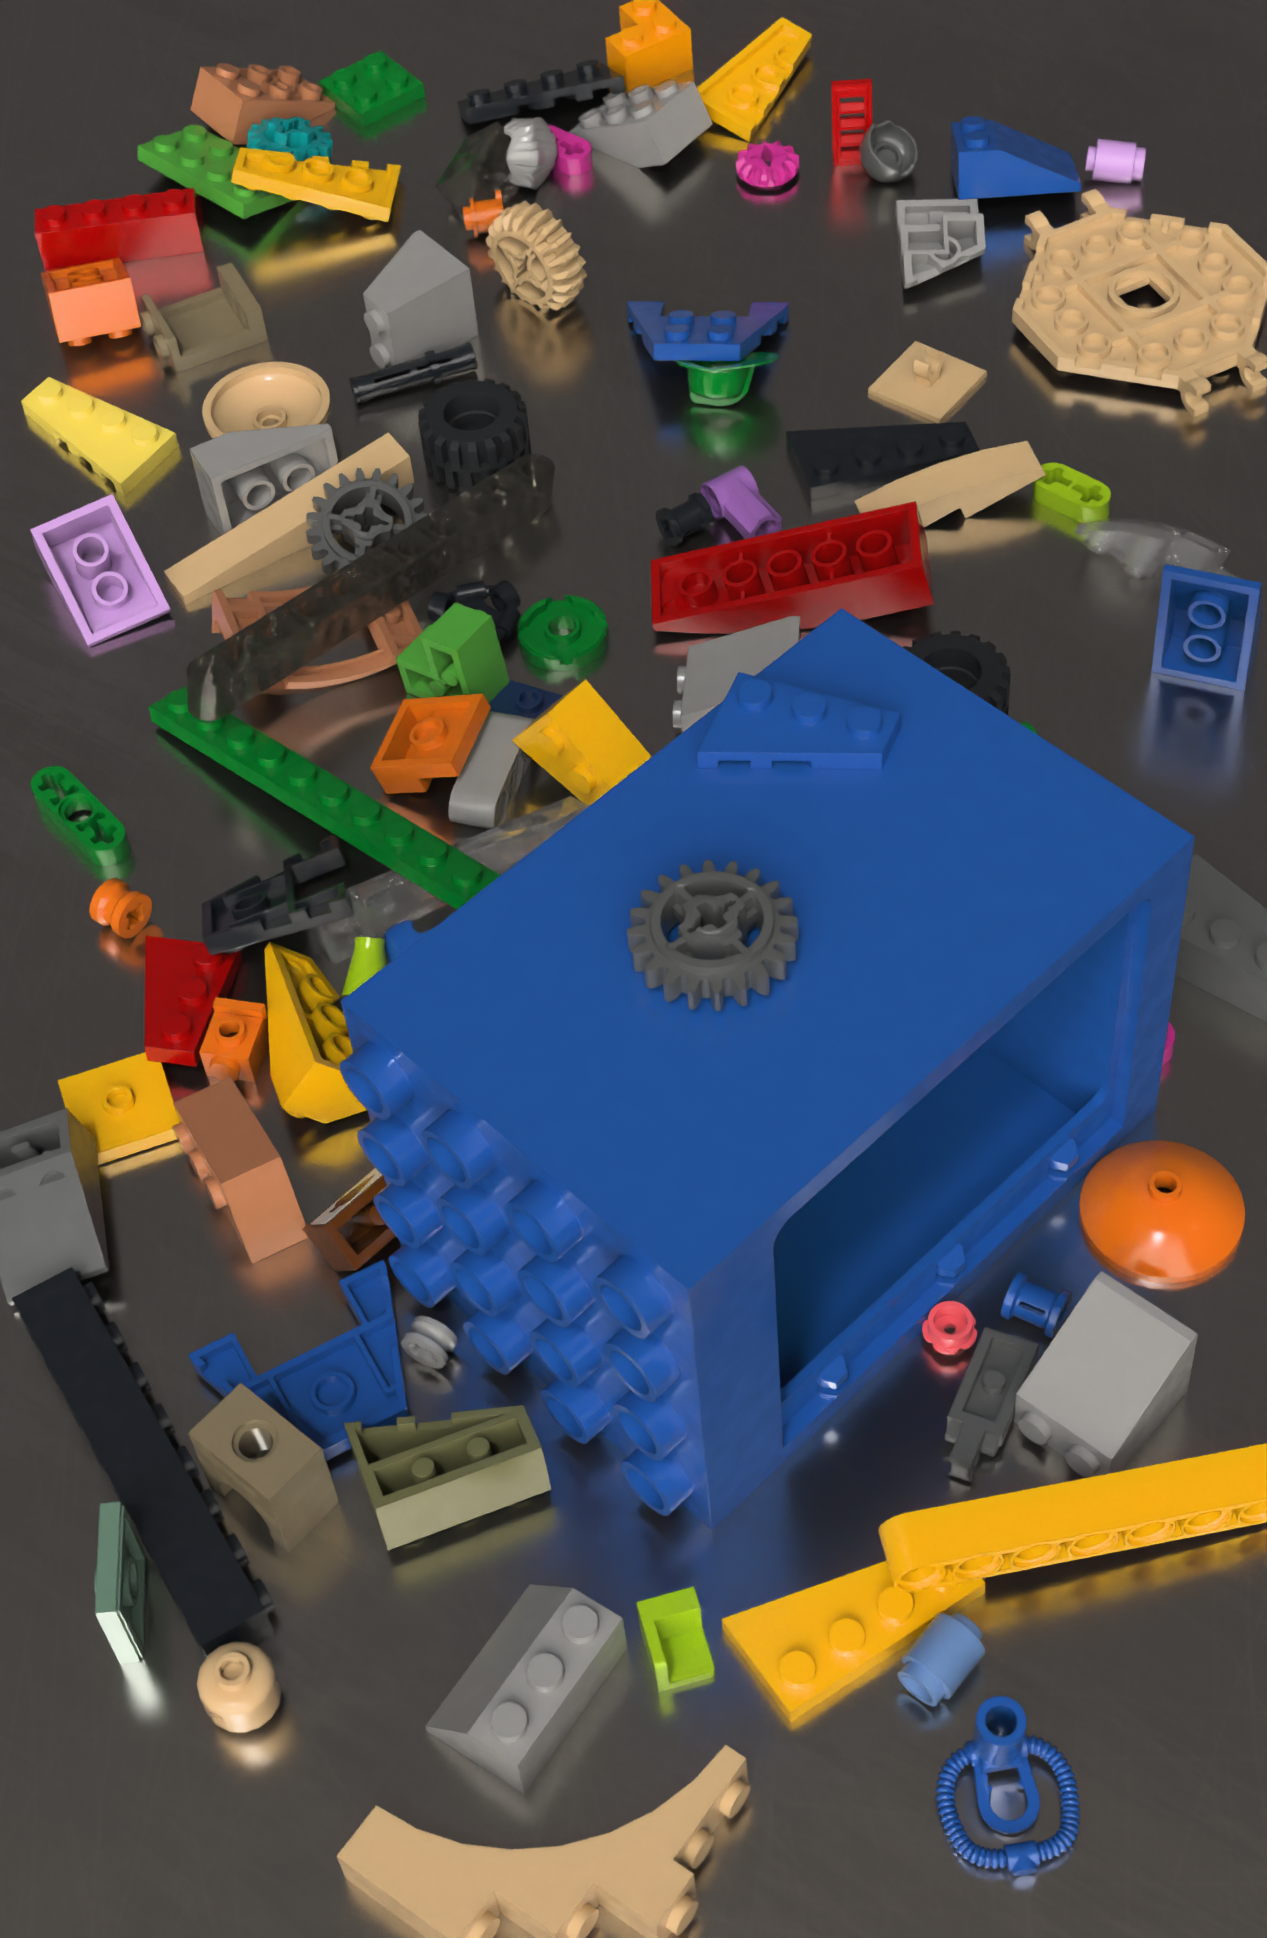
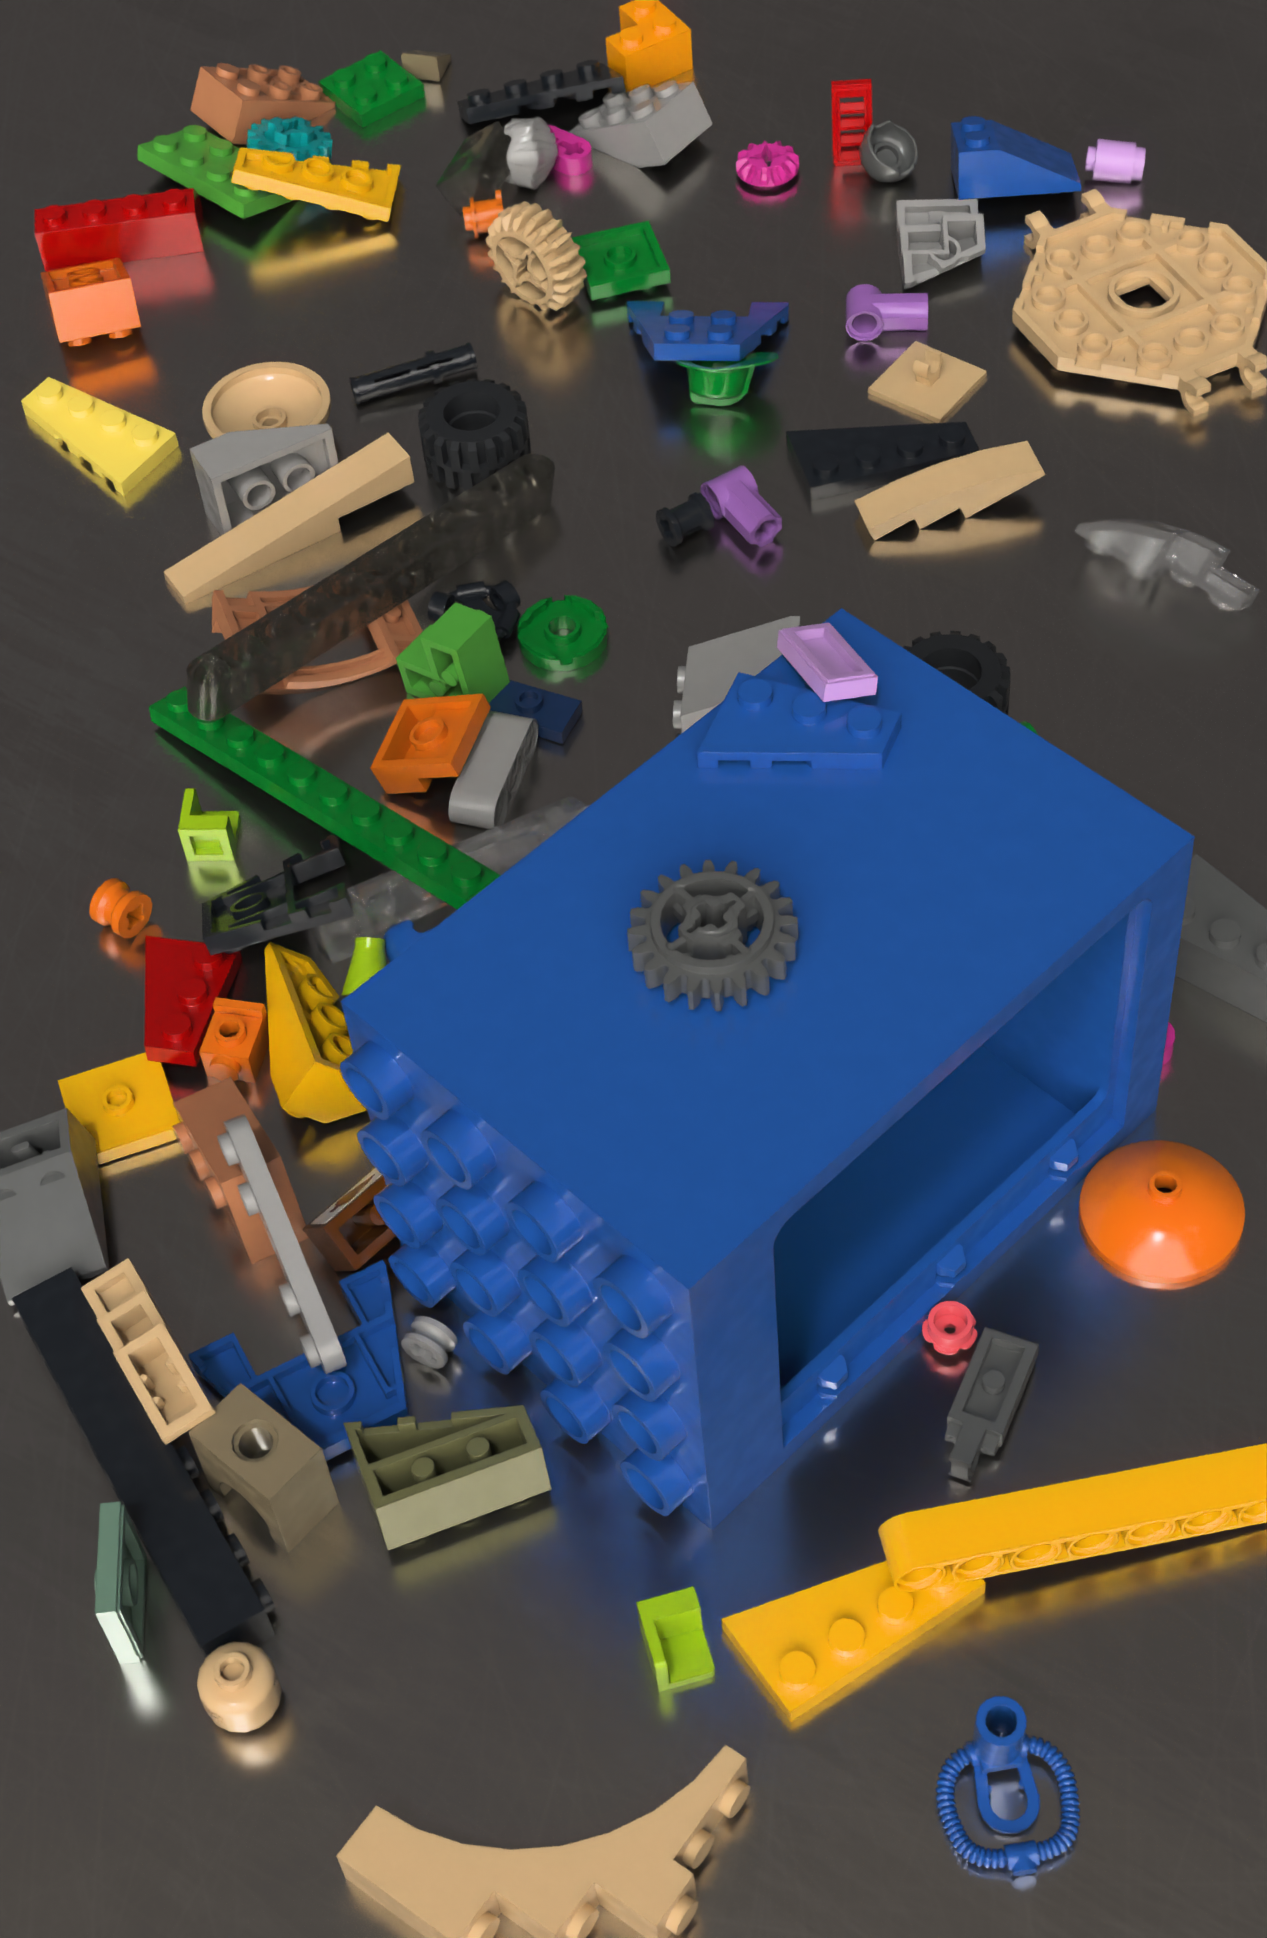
(84, 832): green beam -> none
(99, 571): lavender slope -> none
(148, 1351): none -> tan slope
(205, 324): dark tan panel -> none
(207, 833): none -> lime panel
(300, 1291): none -> light grey piece
(353, 521): dark grey gear -> none
(419, 303): light grey slope -> none
(425, 64): none -> dark tan slope
(531, 1682): light grey slope -> none
(582, 744): yellow wedge -> none
(622, 260): none -> green plate
(752, 80): yellow wing -> none
(827, 662): none -> lavender tile
(856, 563): red slope -> none
(873, 312): none -> medium lavender piece
(941, 1658): medium blue brick -> none
(1036, 1304): blue bush -> none
(1072, 493): lime beam -> none
(1106, 1379): light grey slope -> none
(1207, 627): blue slope -> none

